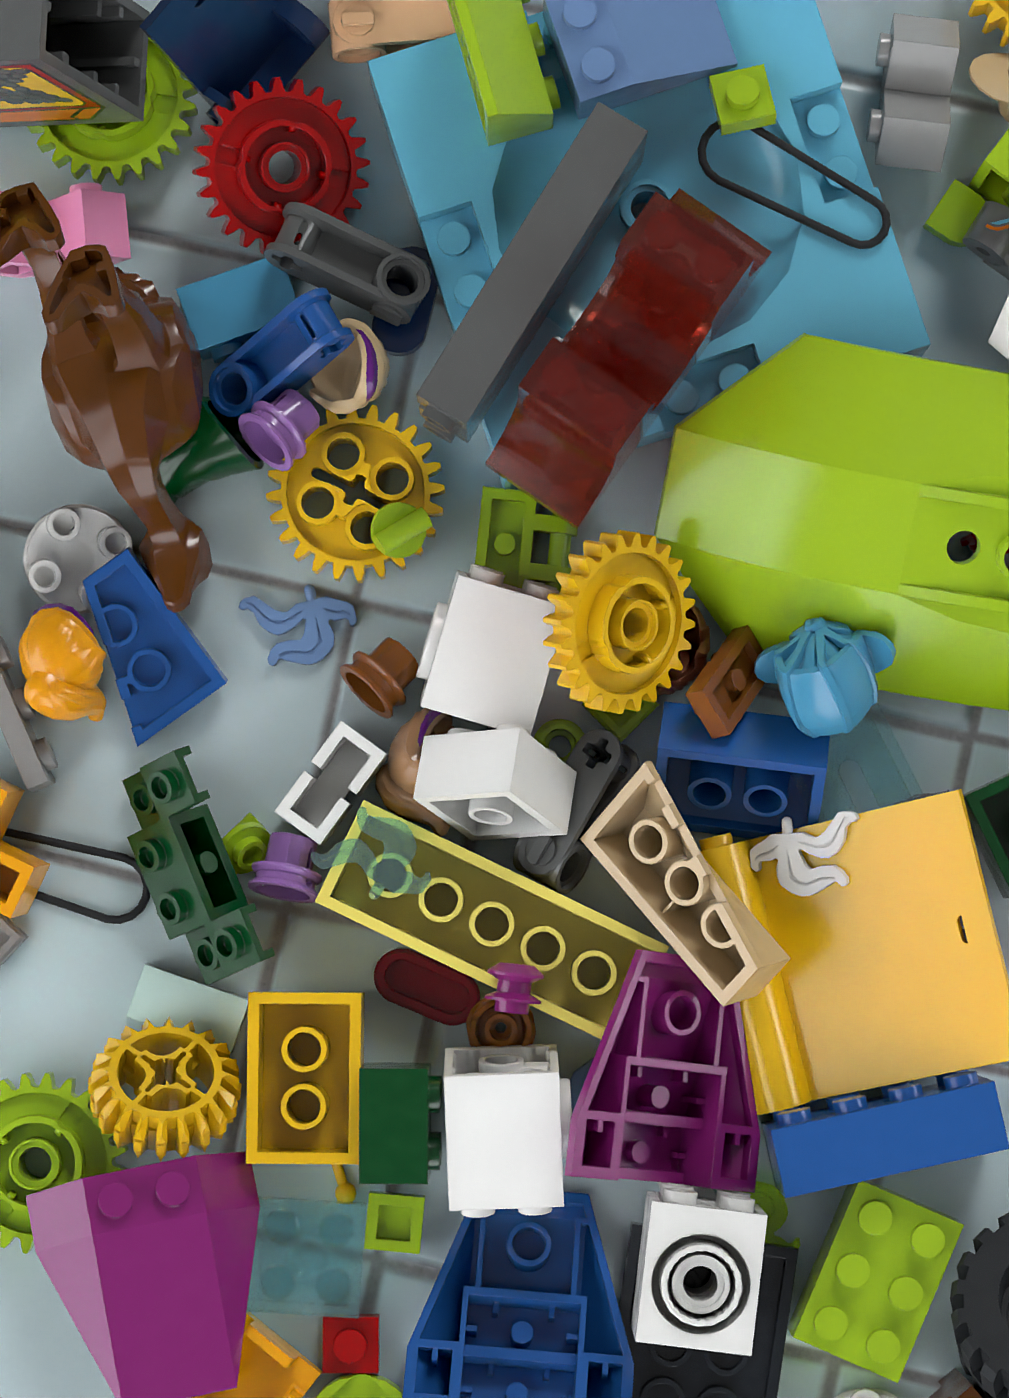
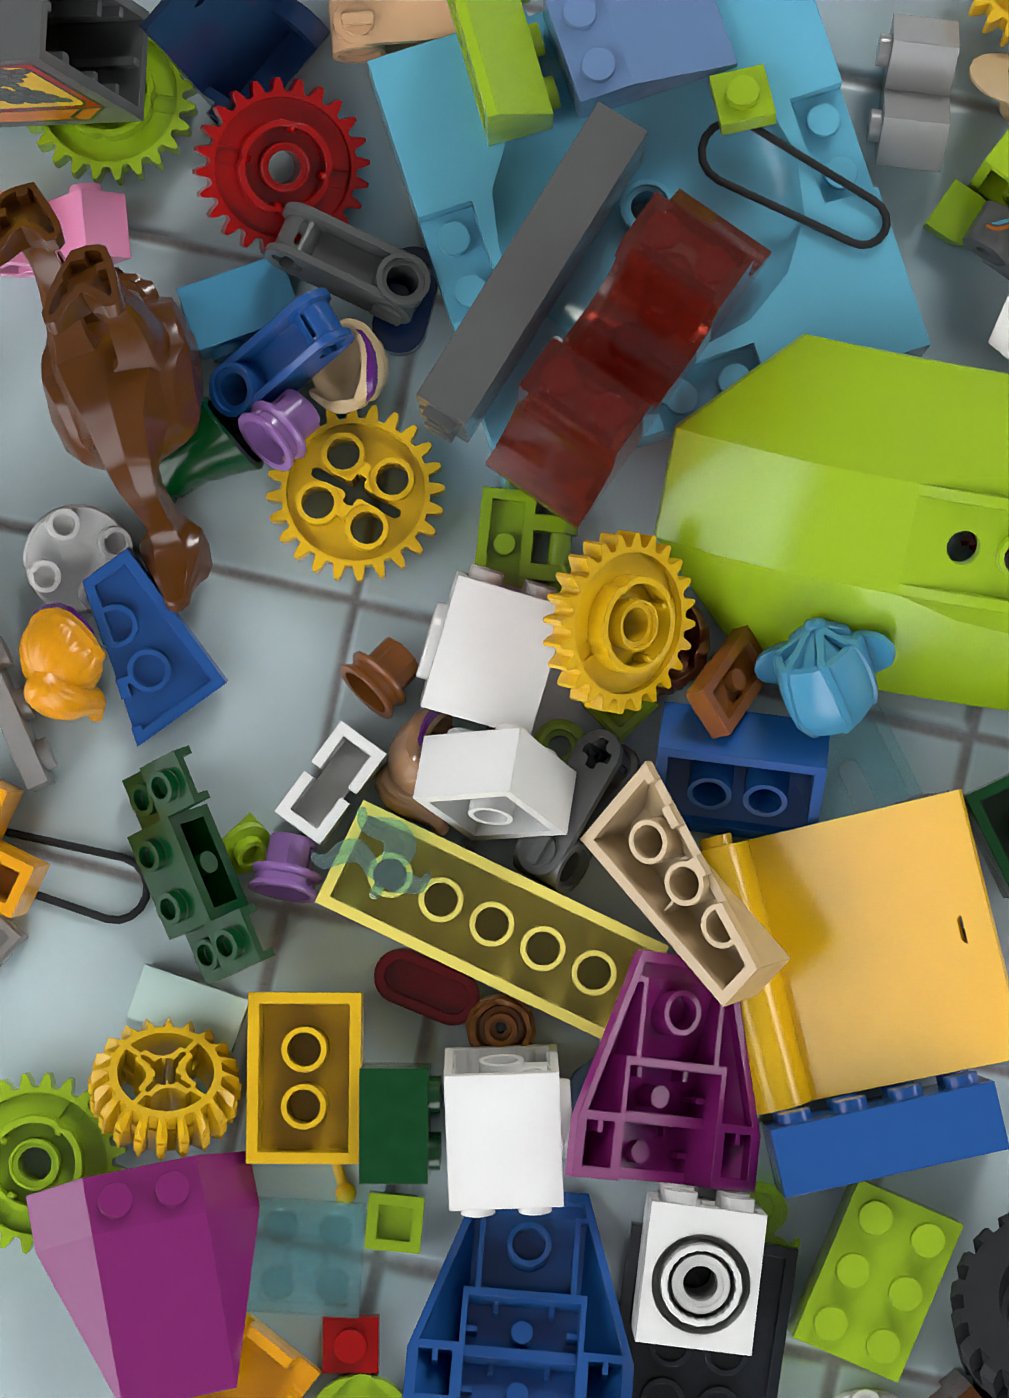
(318, 634): medium blue piece -> none
(399, 529): lime plate -> none
(514, 987): magenta wheel -> none
(792, 868): white piece -> none

